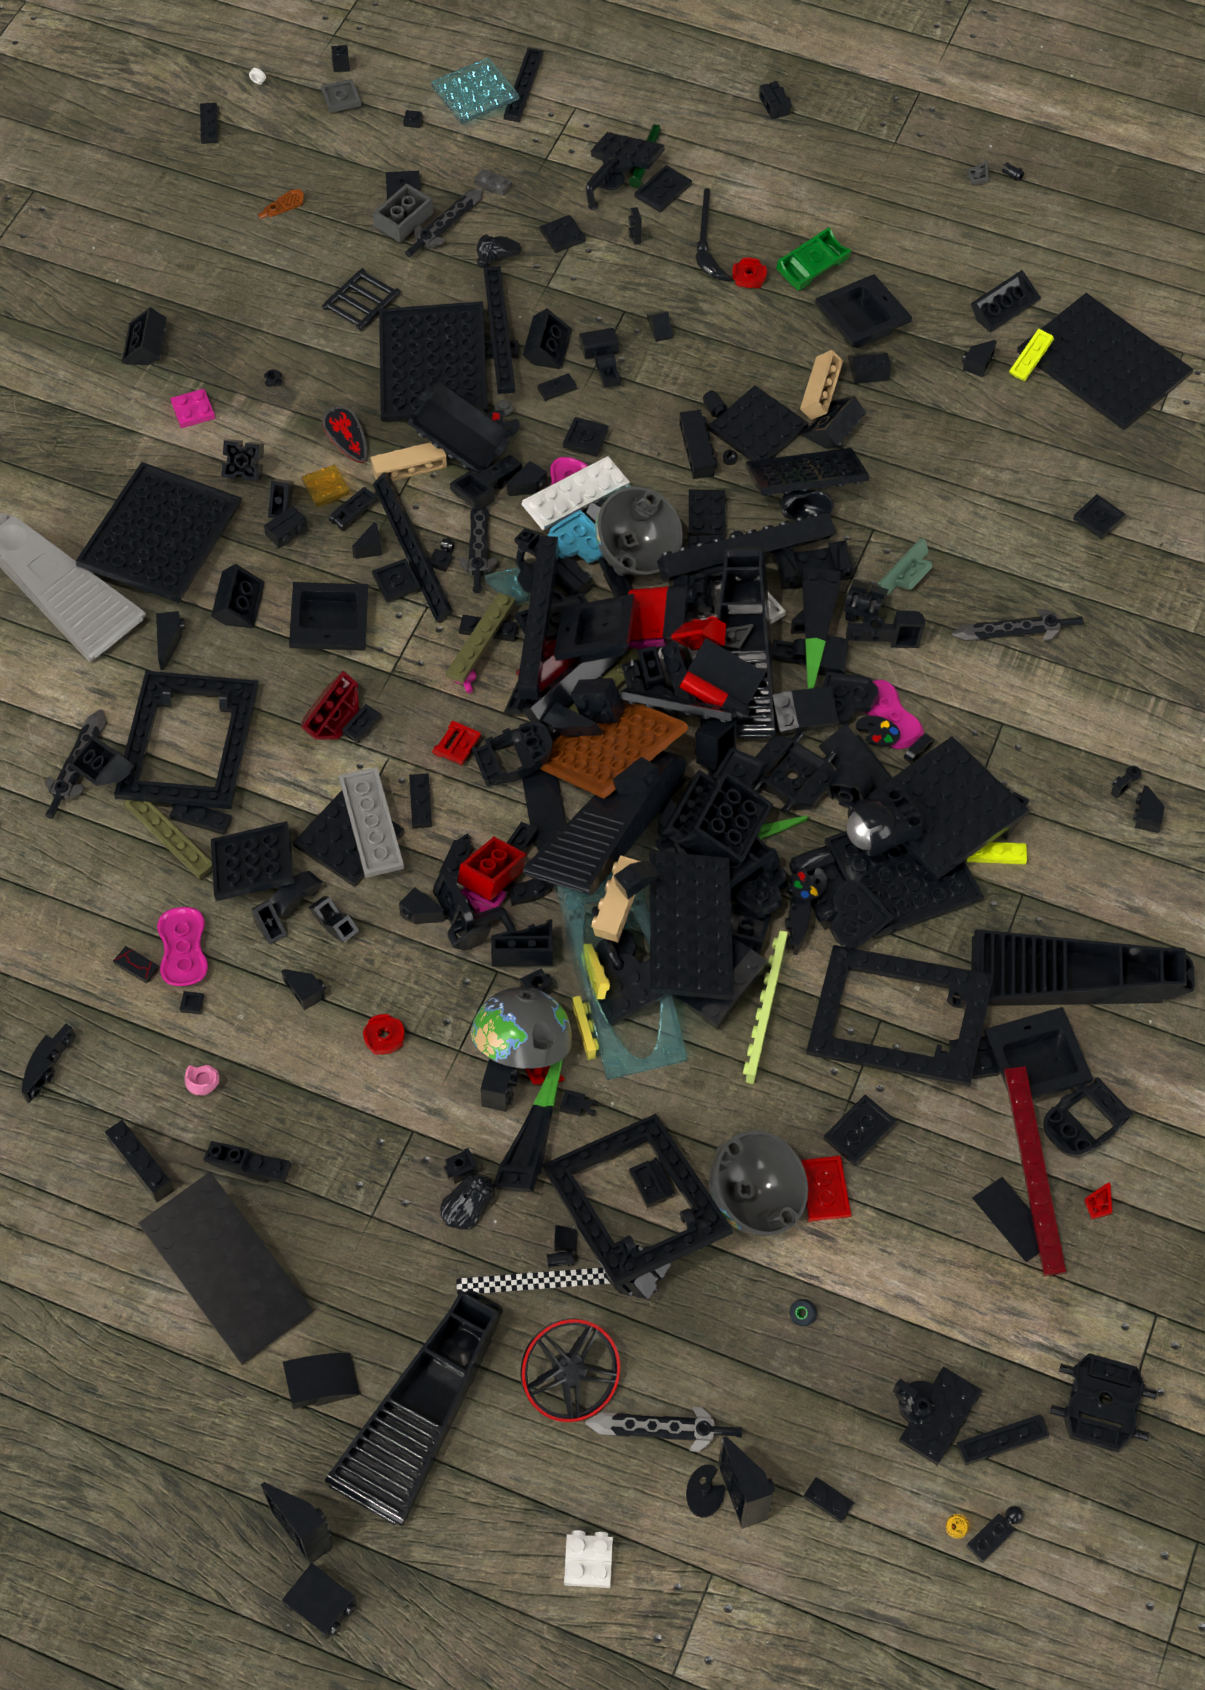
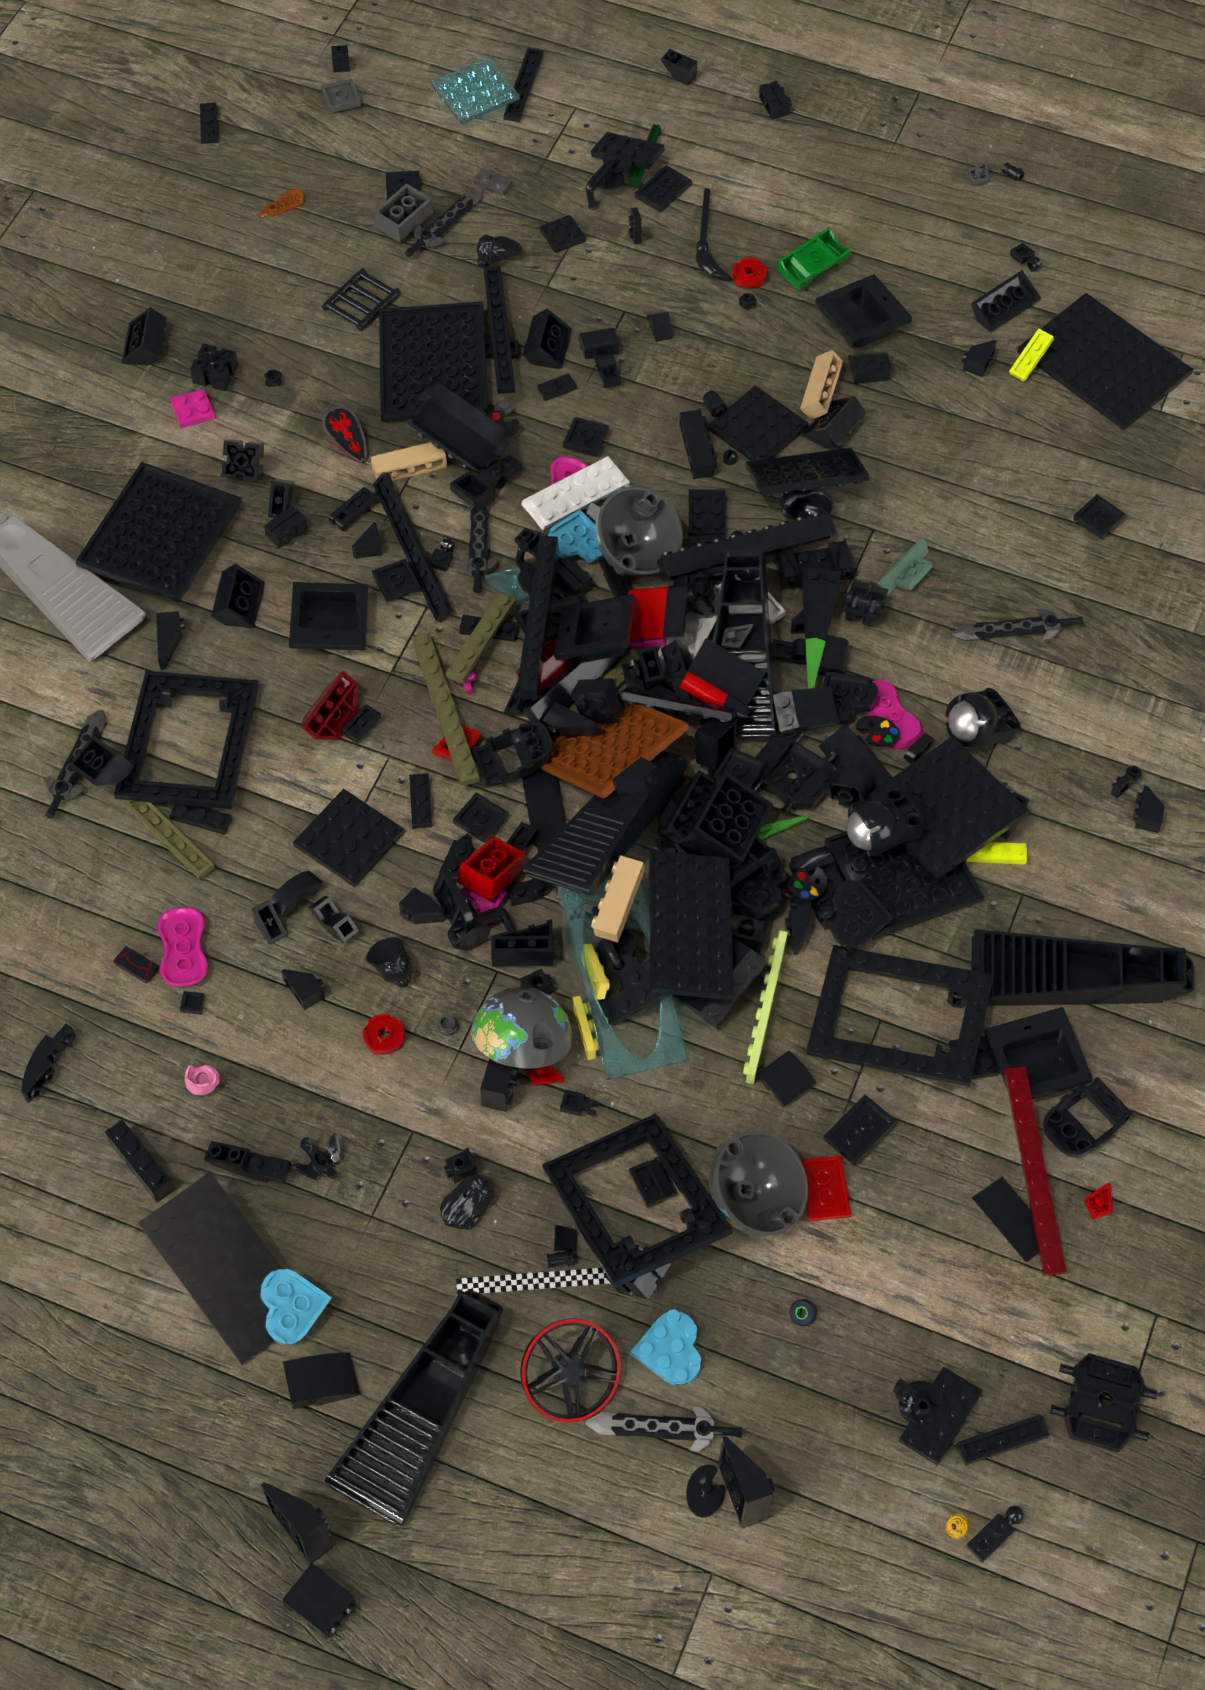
(214, 367): none -> black brick
(252, 861): black plate -> none
(257, 76): white tile -> none
(292, 1305): none -> medium azure plate
(320, 1162): none -> black animal
(325, 485): clear yellow plate -> none
(371, 822): light grey plate -> none
(391, 961): none -> black hair
(412, 119): black plate -> none
(445, 710): none -> olive plate
(446, 1025): none -> dark grey plate
(480, 817): none -> black plate
(526, 1155): black plate -> none
(527, 480): black slope -> none
(588, 1560): white plate -> none
(635, 877): black slope -> none
(670, 1348): none -> medium azure plate
(680, 66): none -> black slope
(694, 633): red slope -> none
(747, 301): none -> black plate
(786, 1078): none -> black slope
(828, 1500): black plate -> none
(903, 633): black plate -> none
(981, 719): none -> black piece
(1023, 253): none -> black plate

